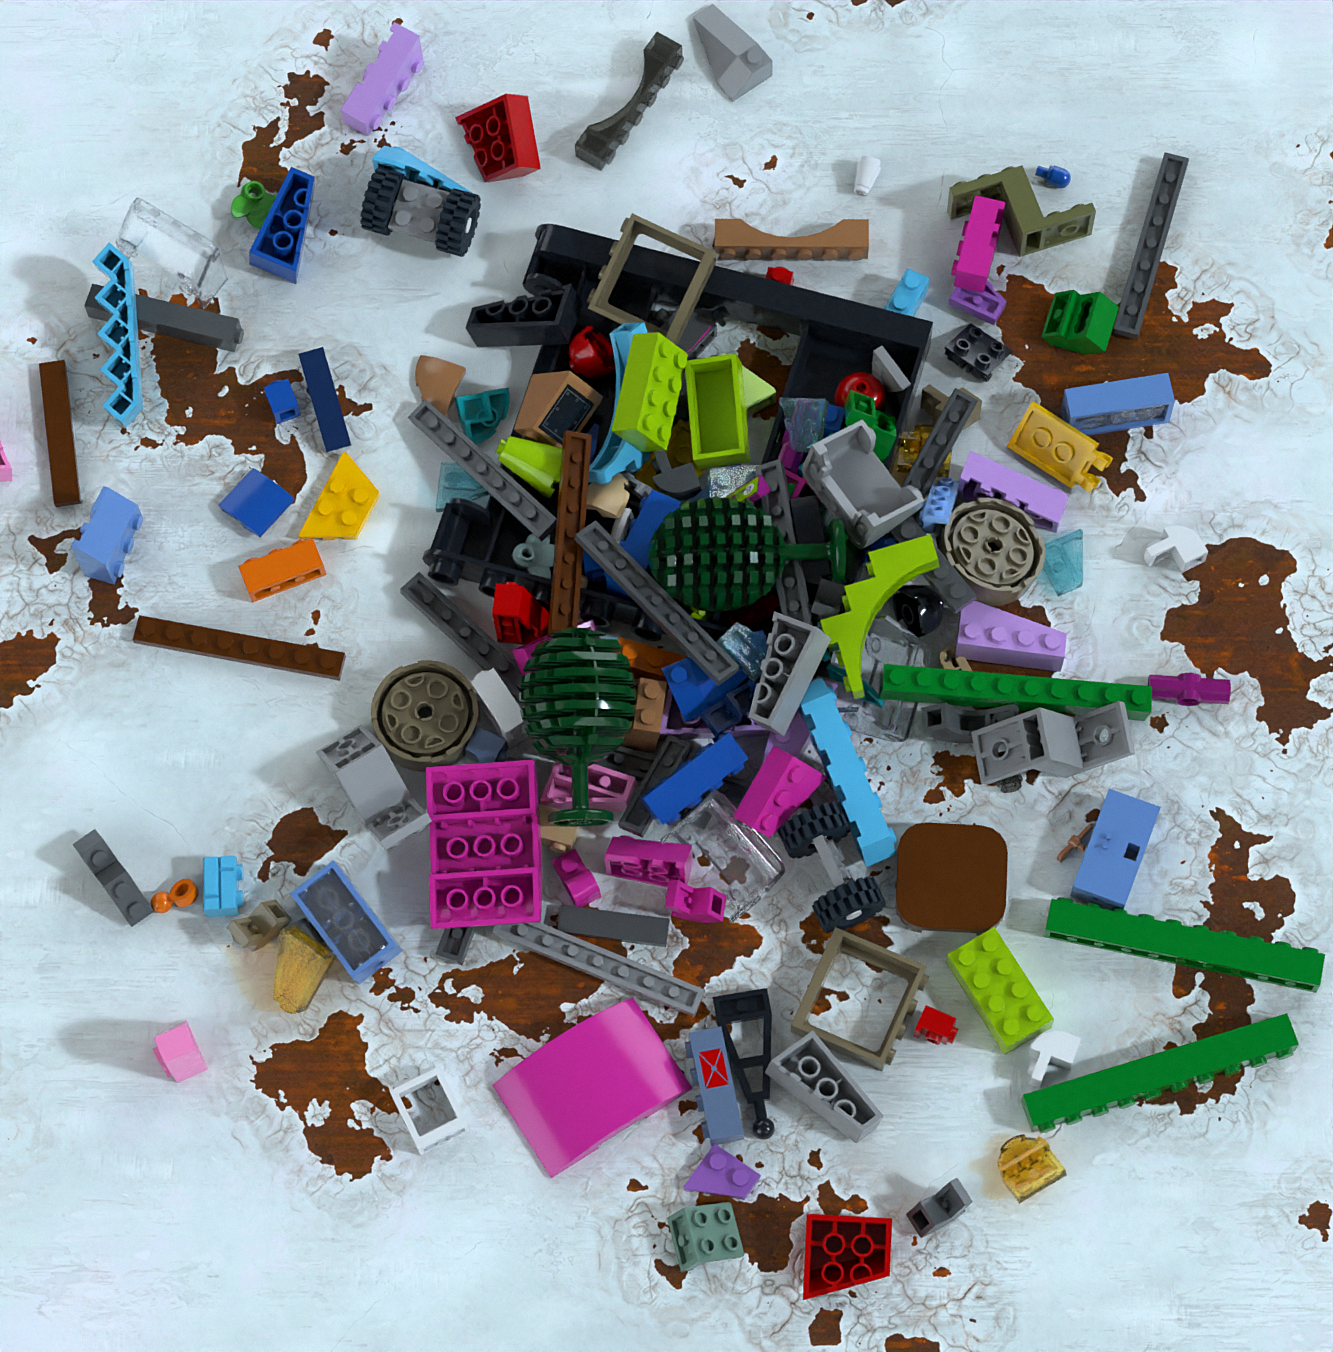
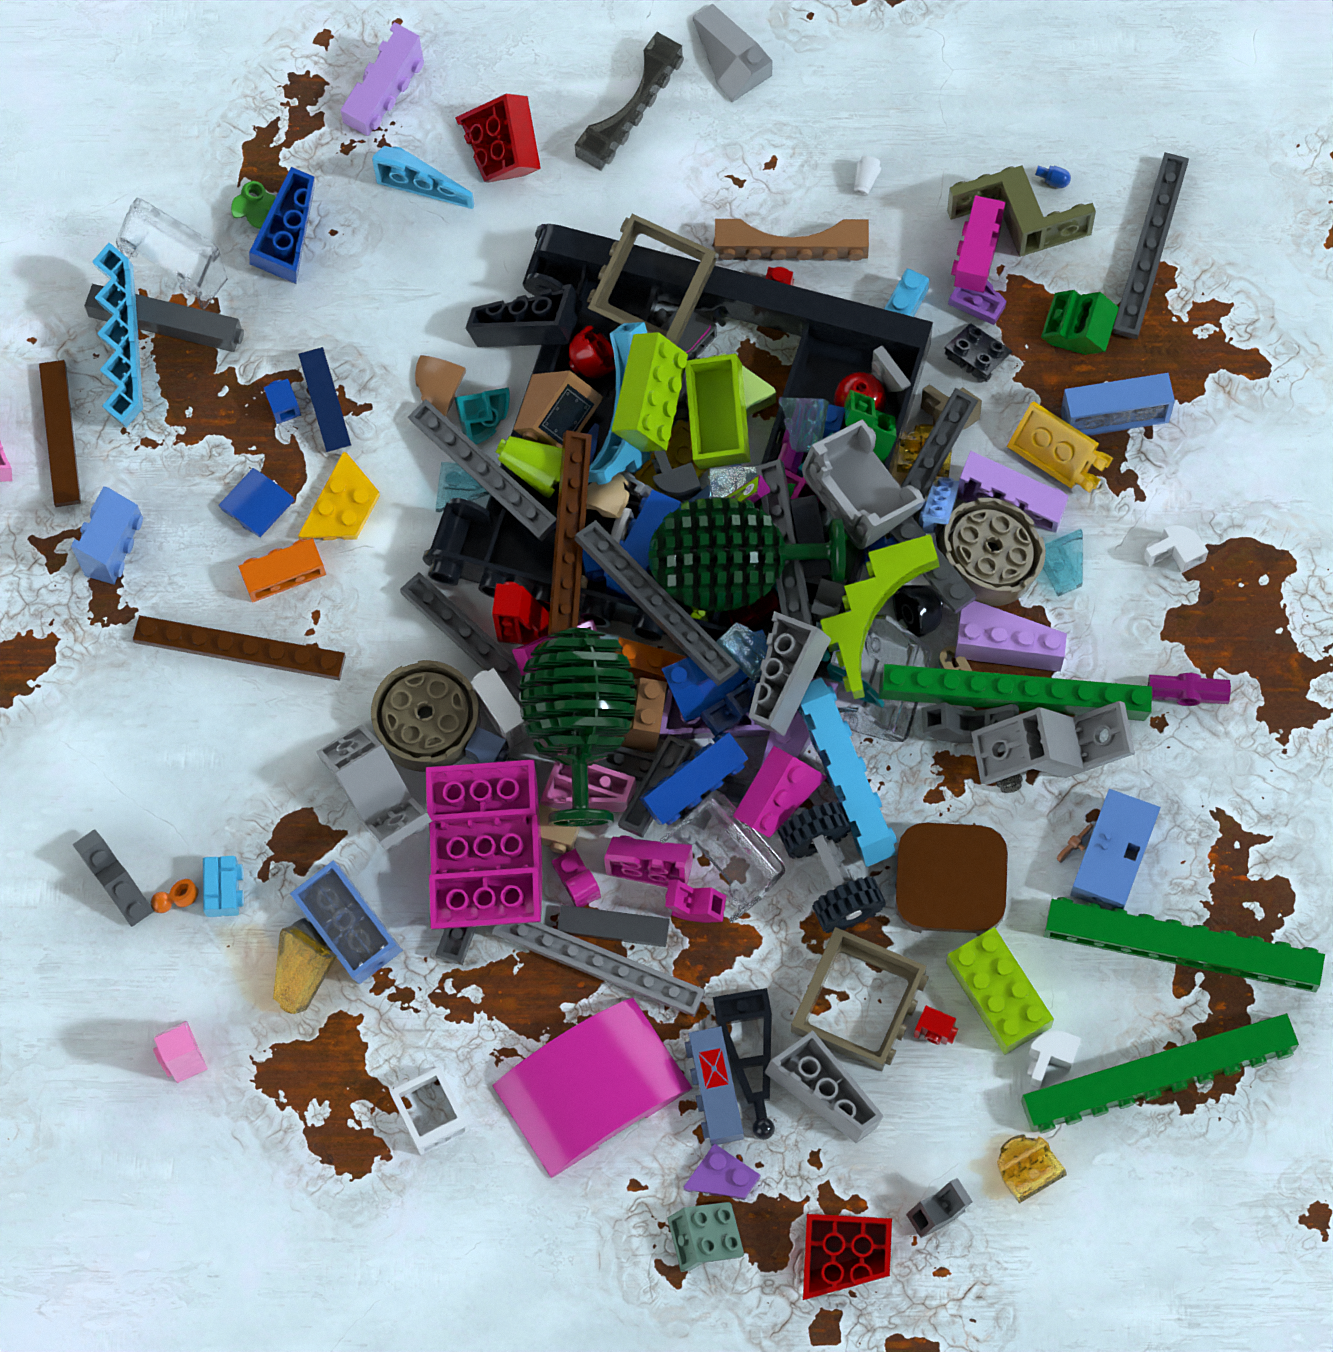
(260, 926): dark tan brick -> none
(420, 211): black plate -> none
(540, 556): light aqua plate -> none

